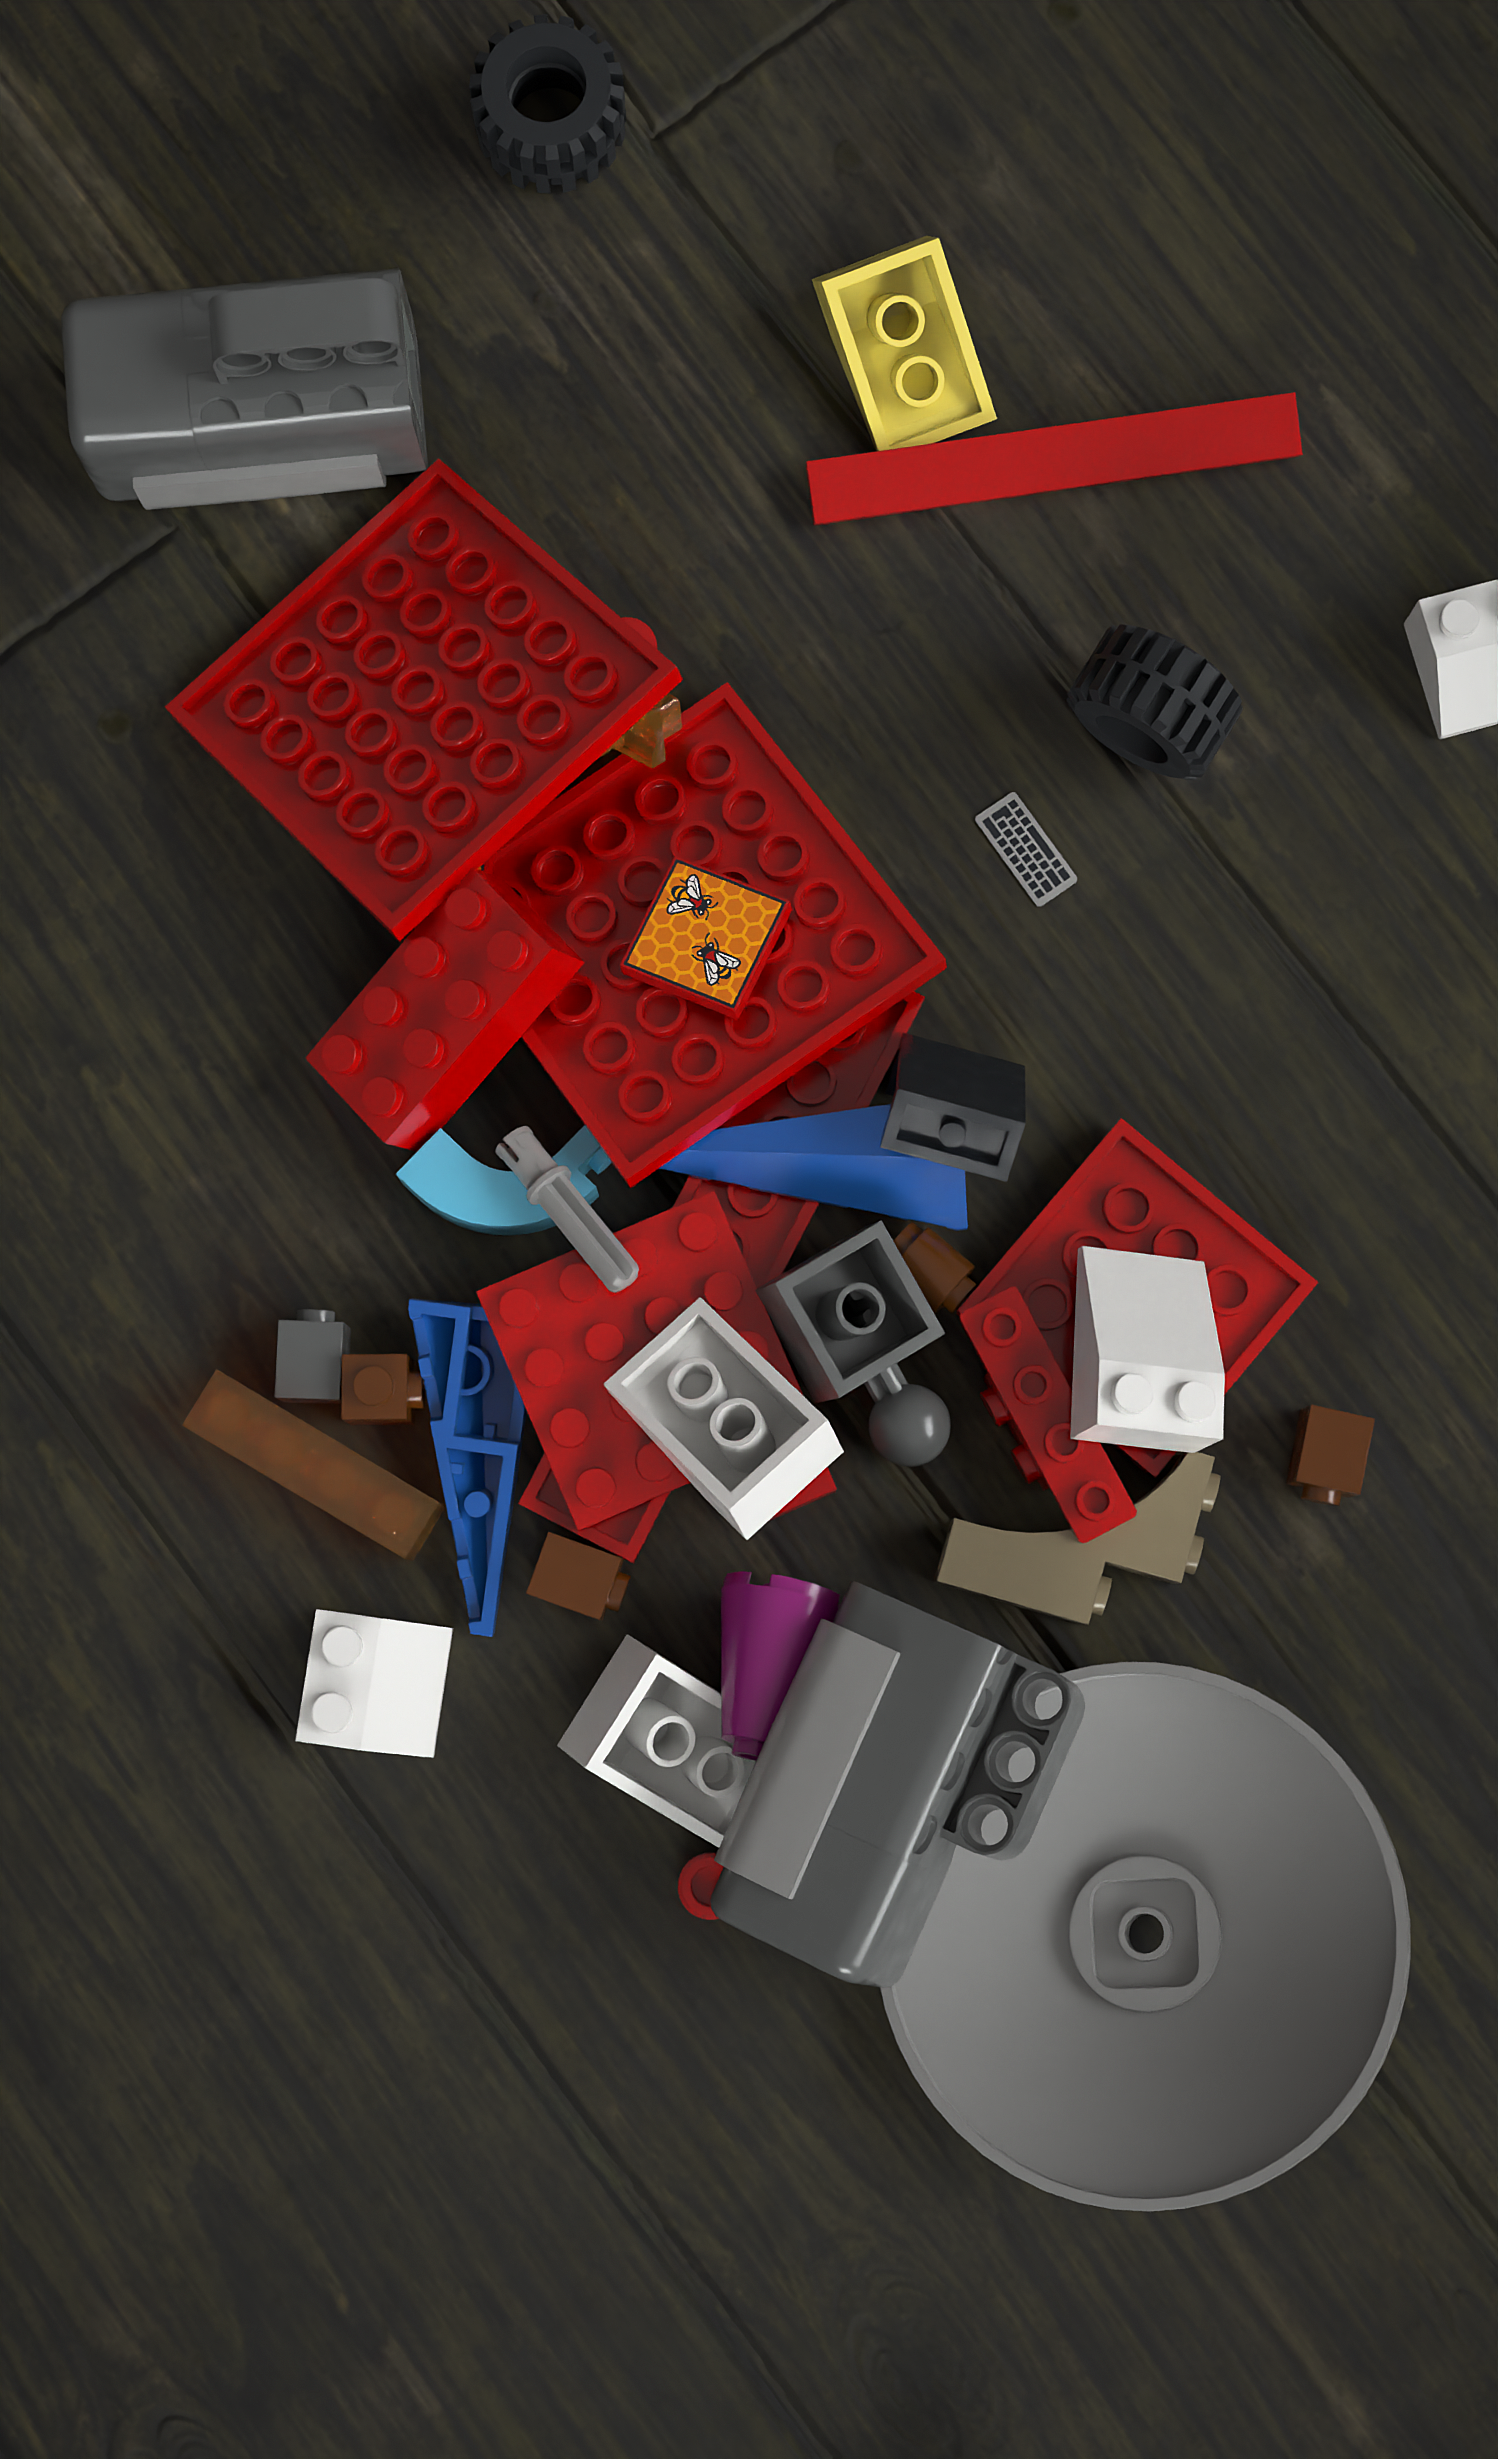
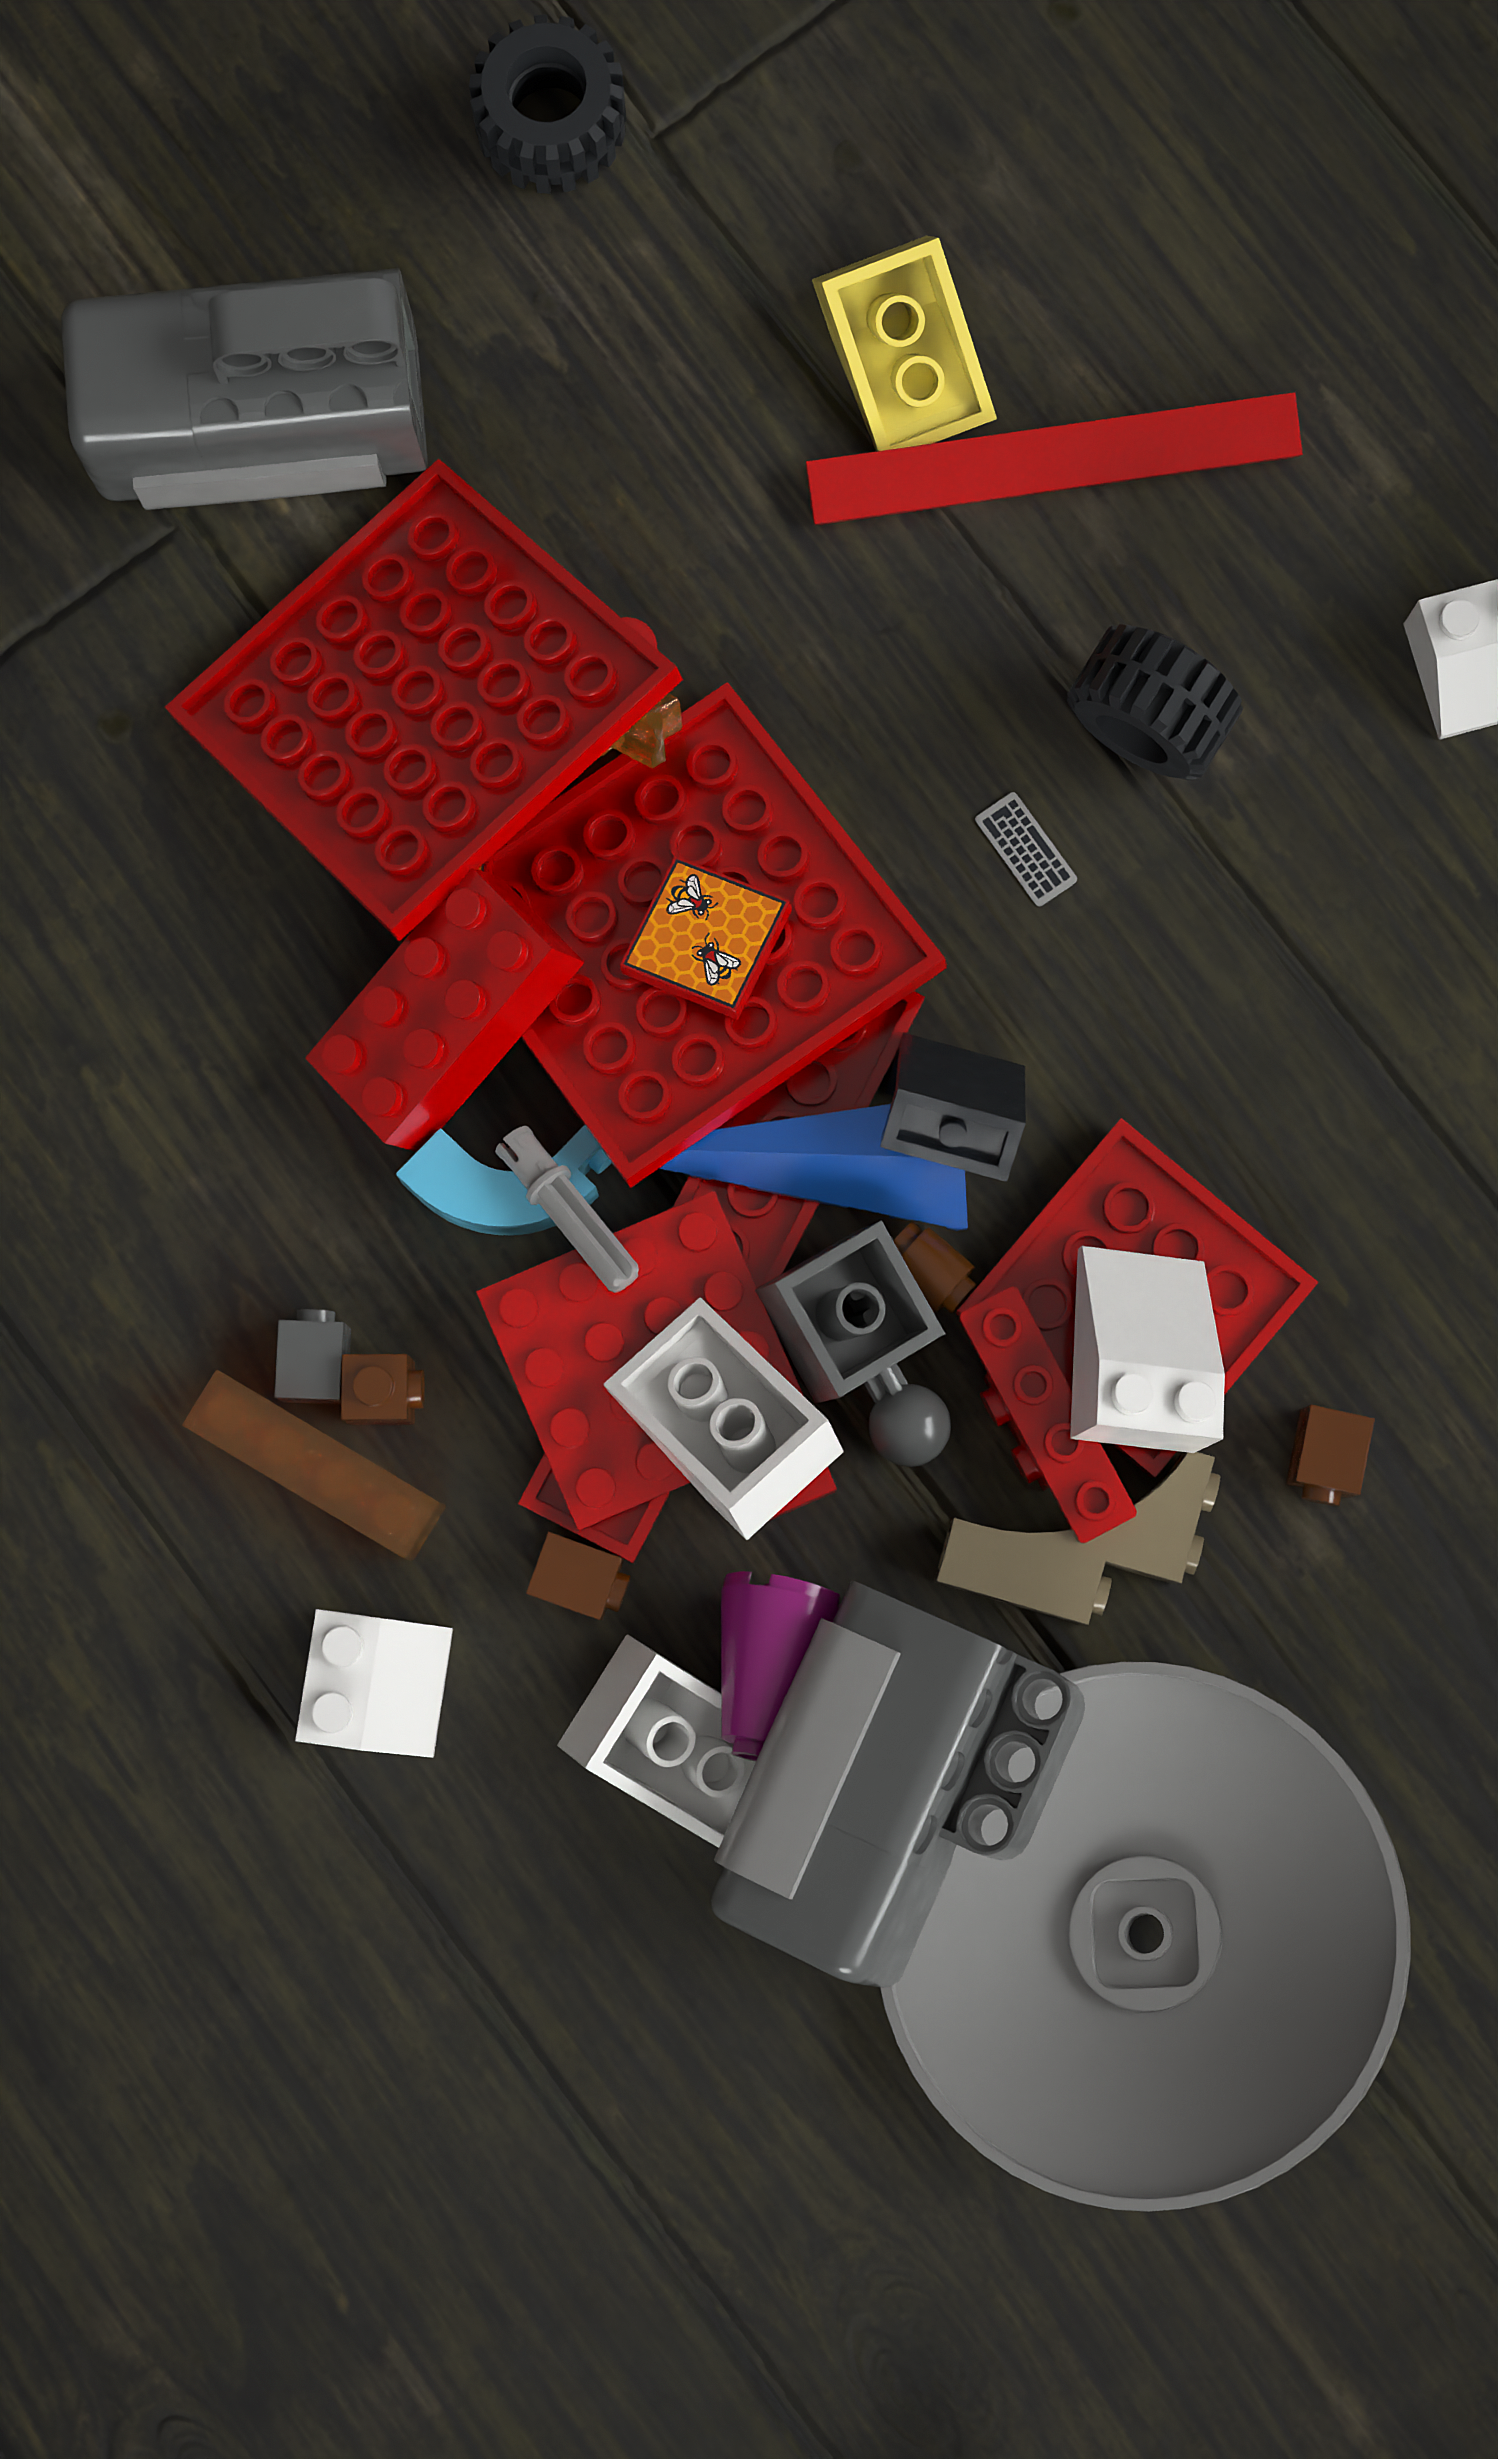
(476, 1441): blue wedge -> none
(697, 1884): red tile -> none

